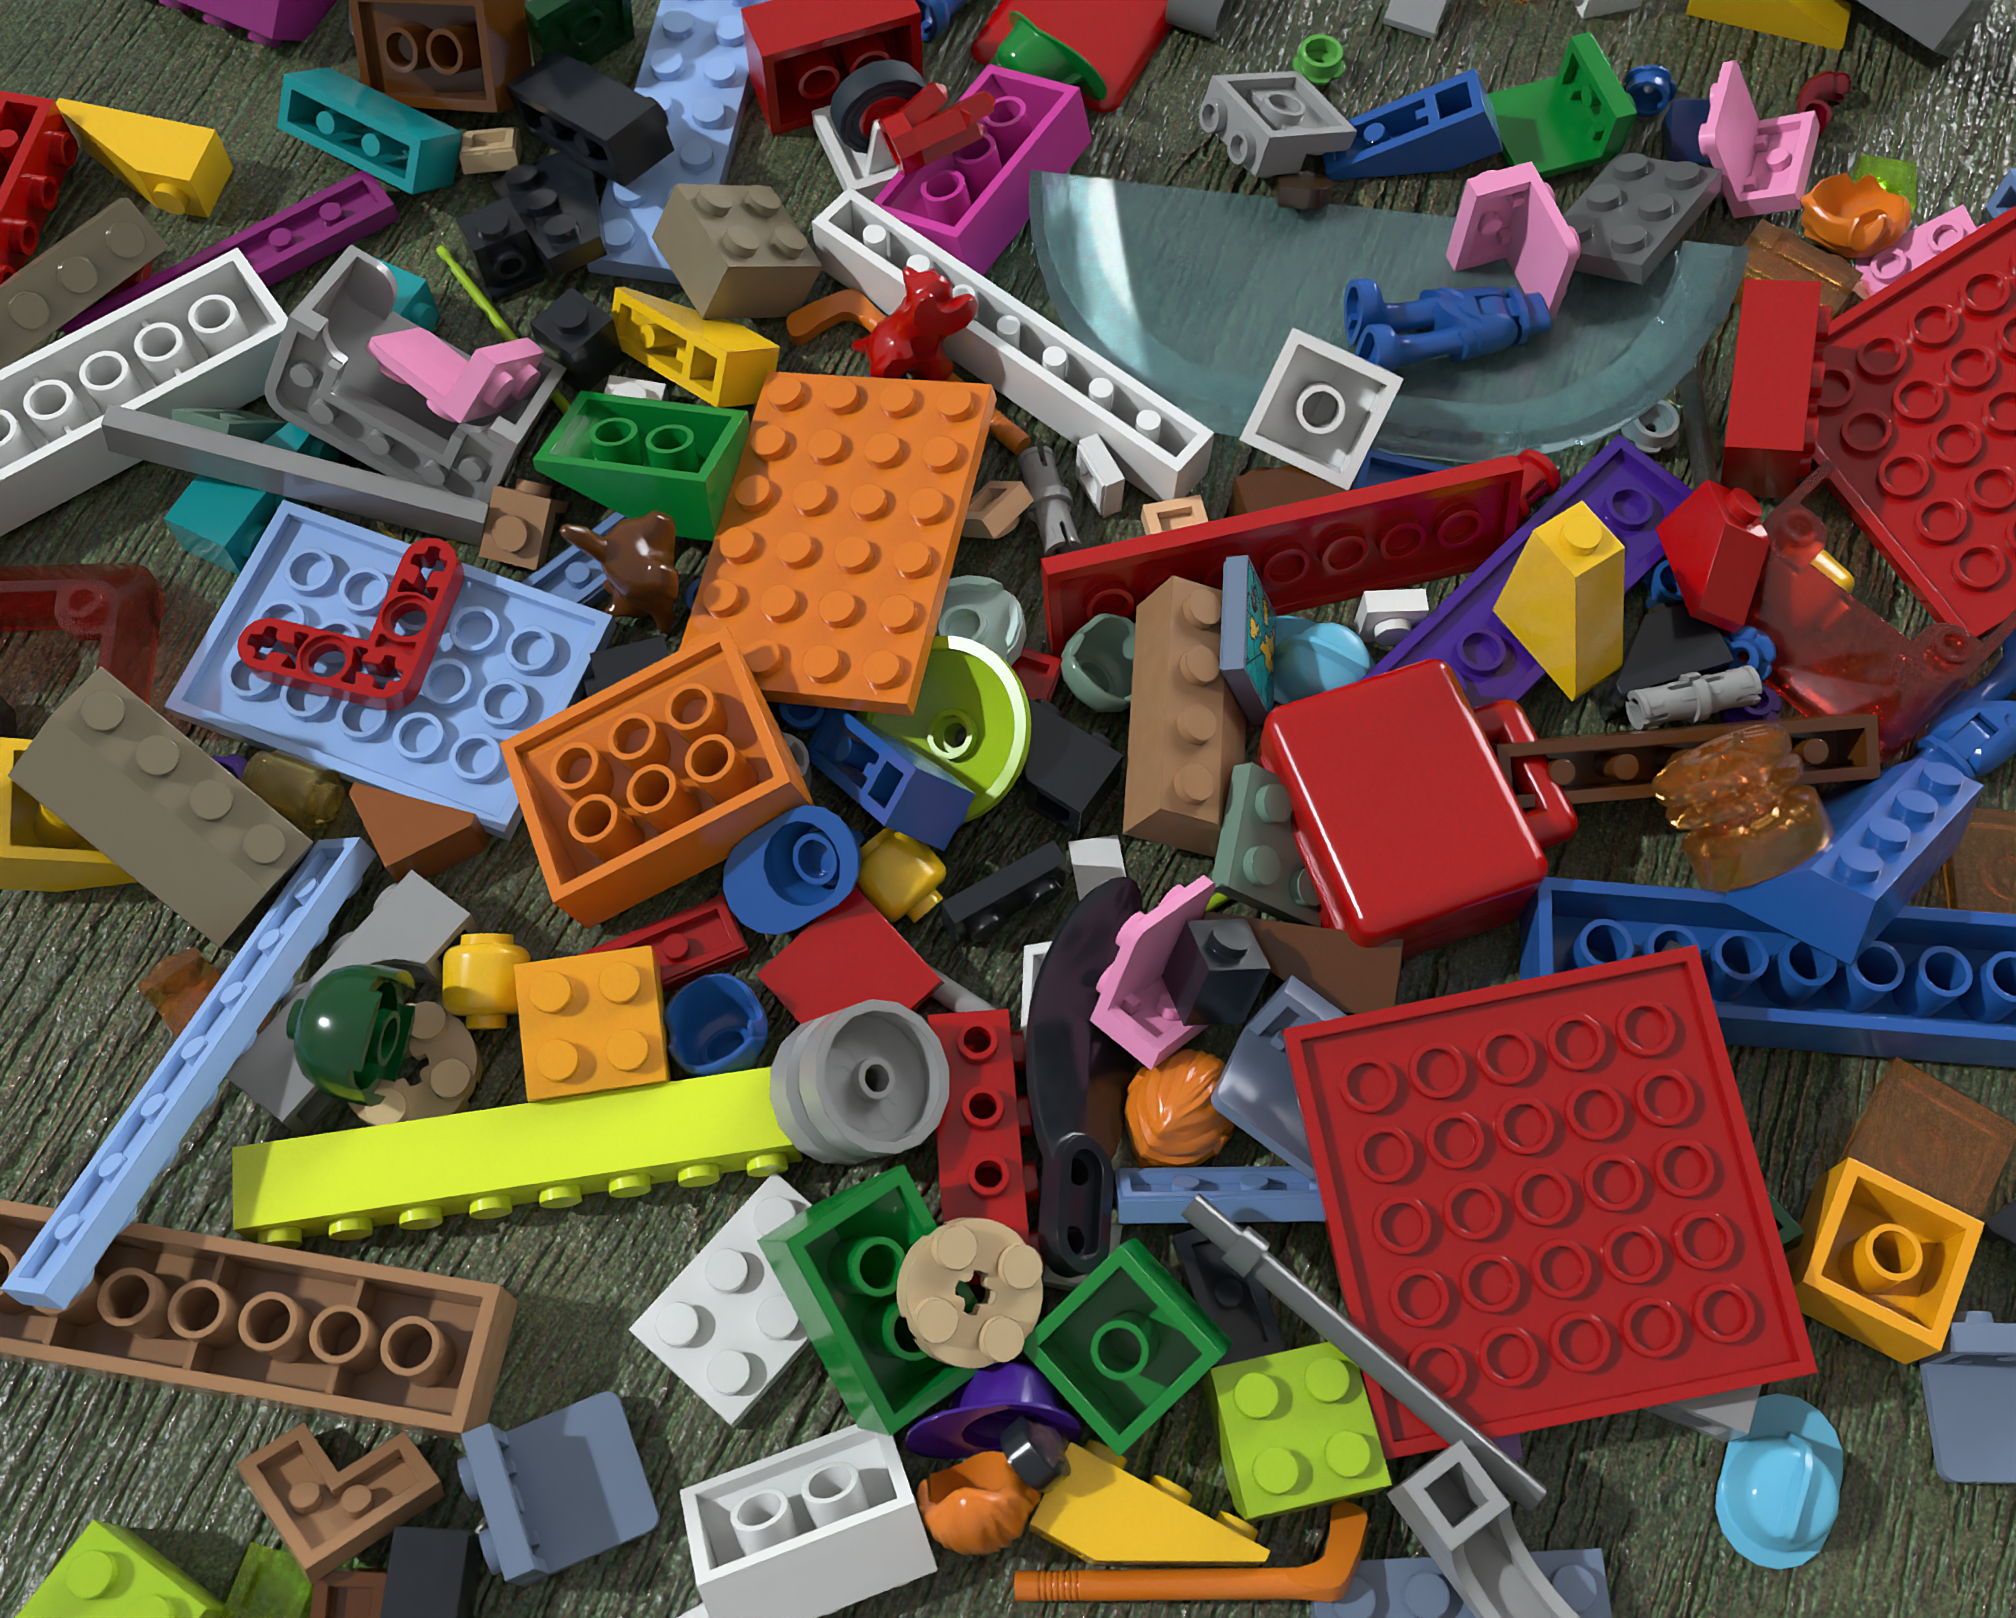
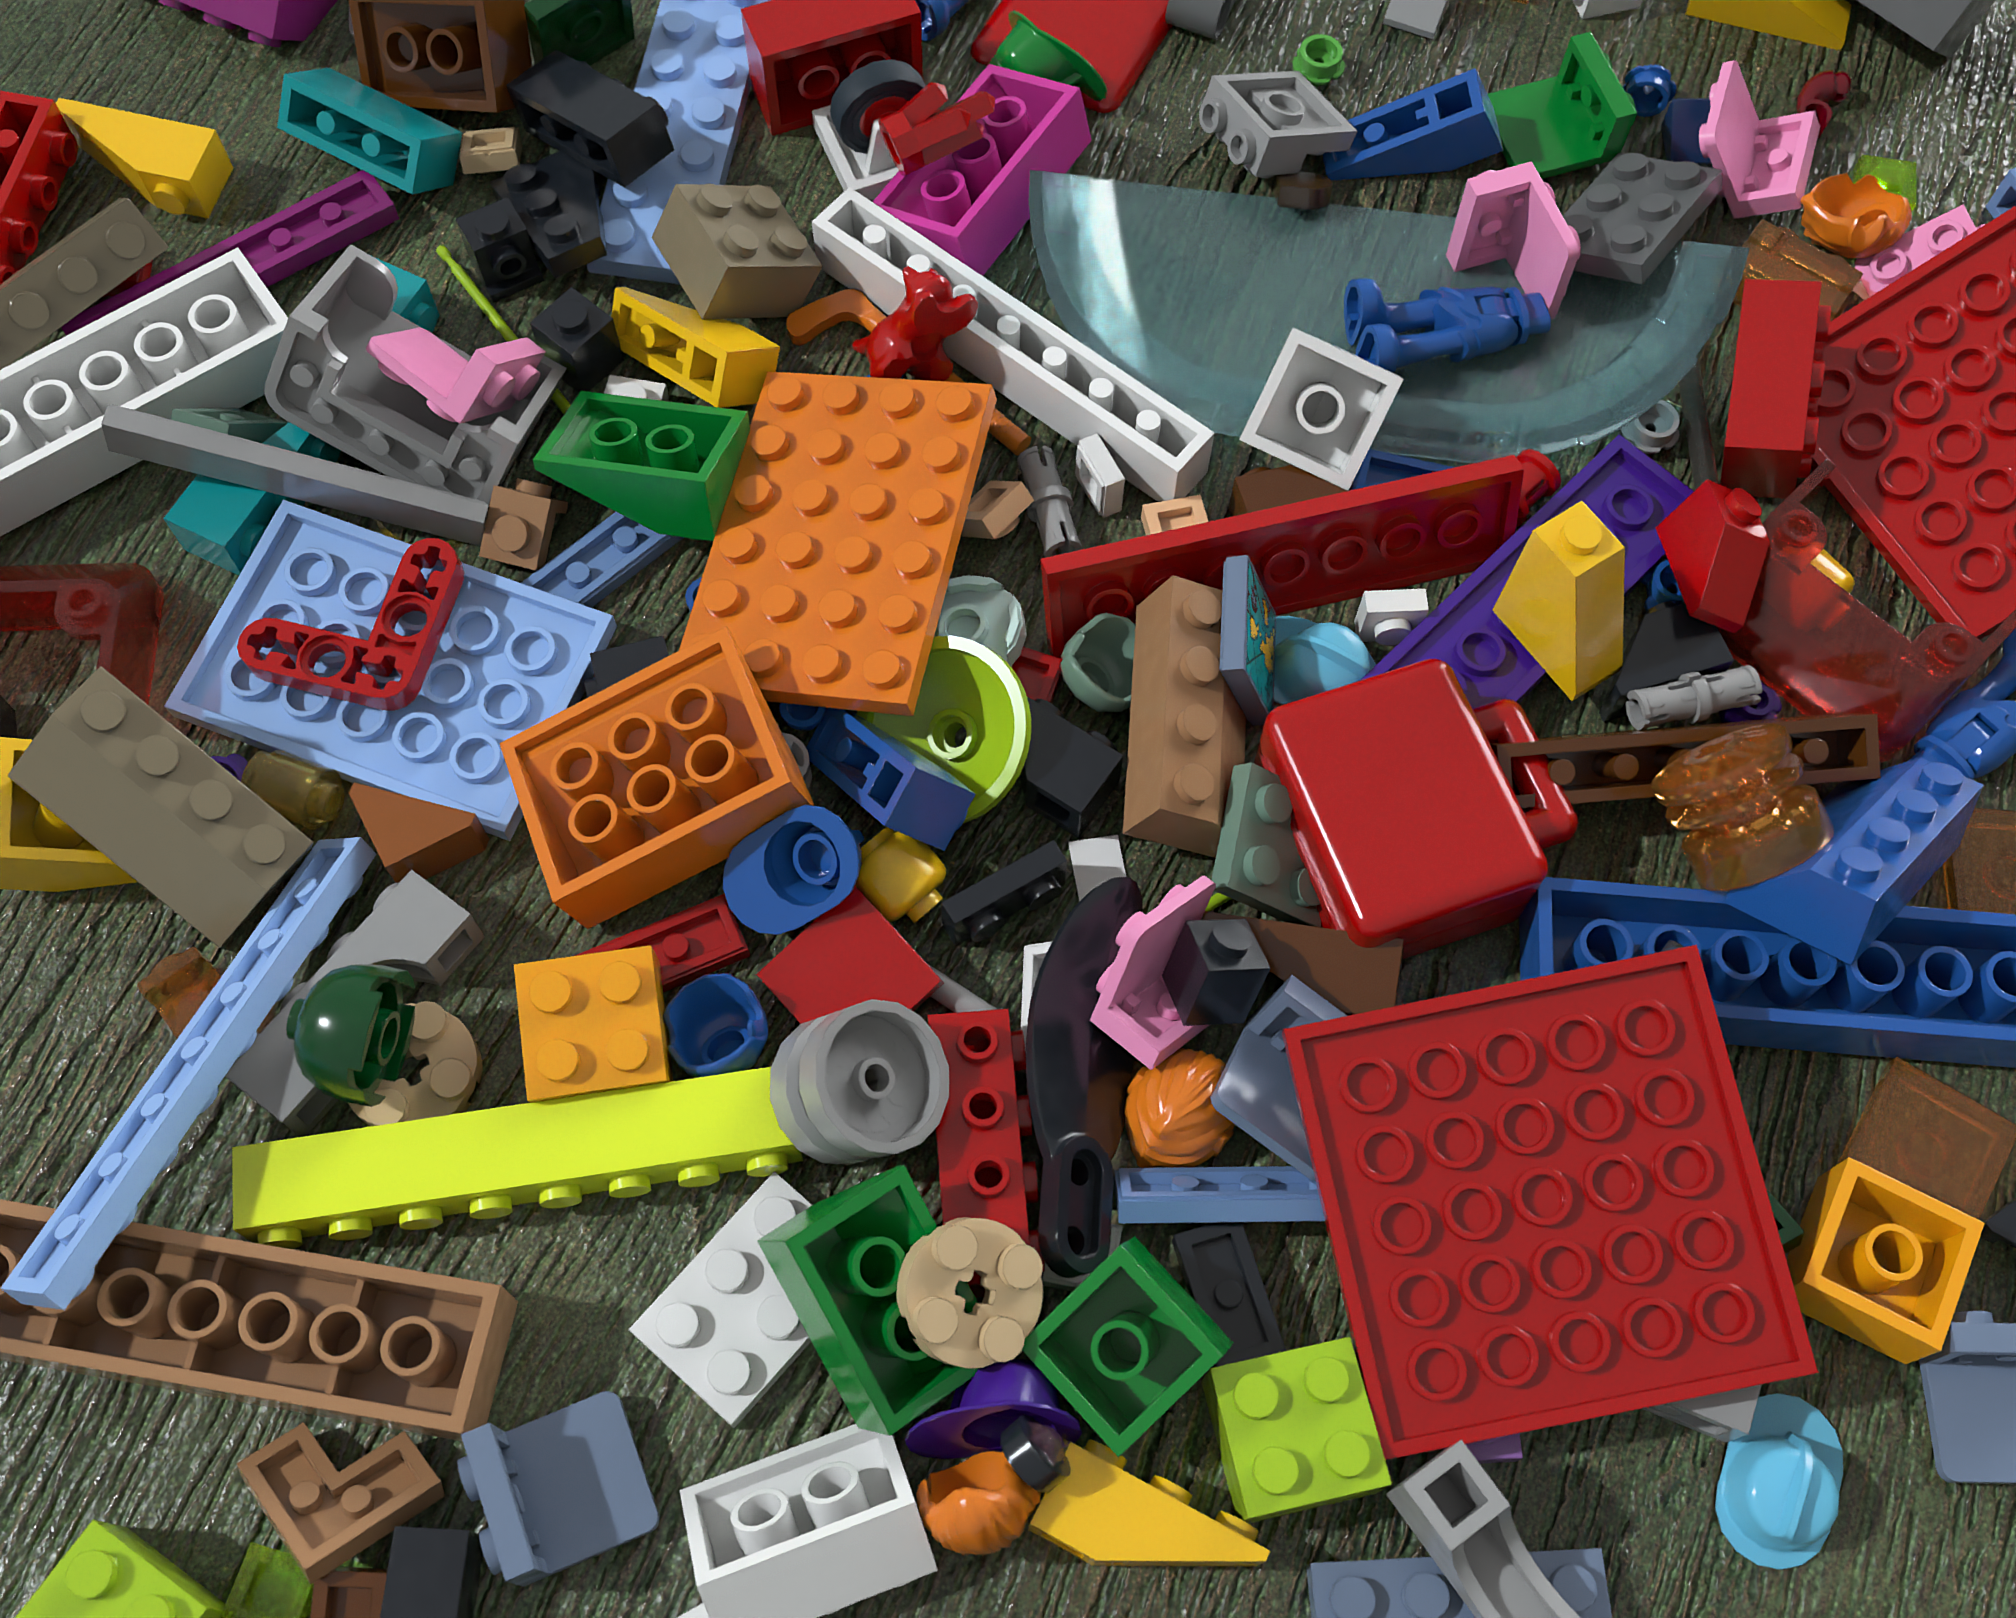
(482, 979): yellow head -> none
(637, 565): reddish brown animal -> none
(1248, 1253): dark grey bar -> none
(1319, 1581): orange piece -> none
(1757, 644): blue plate -> none

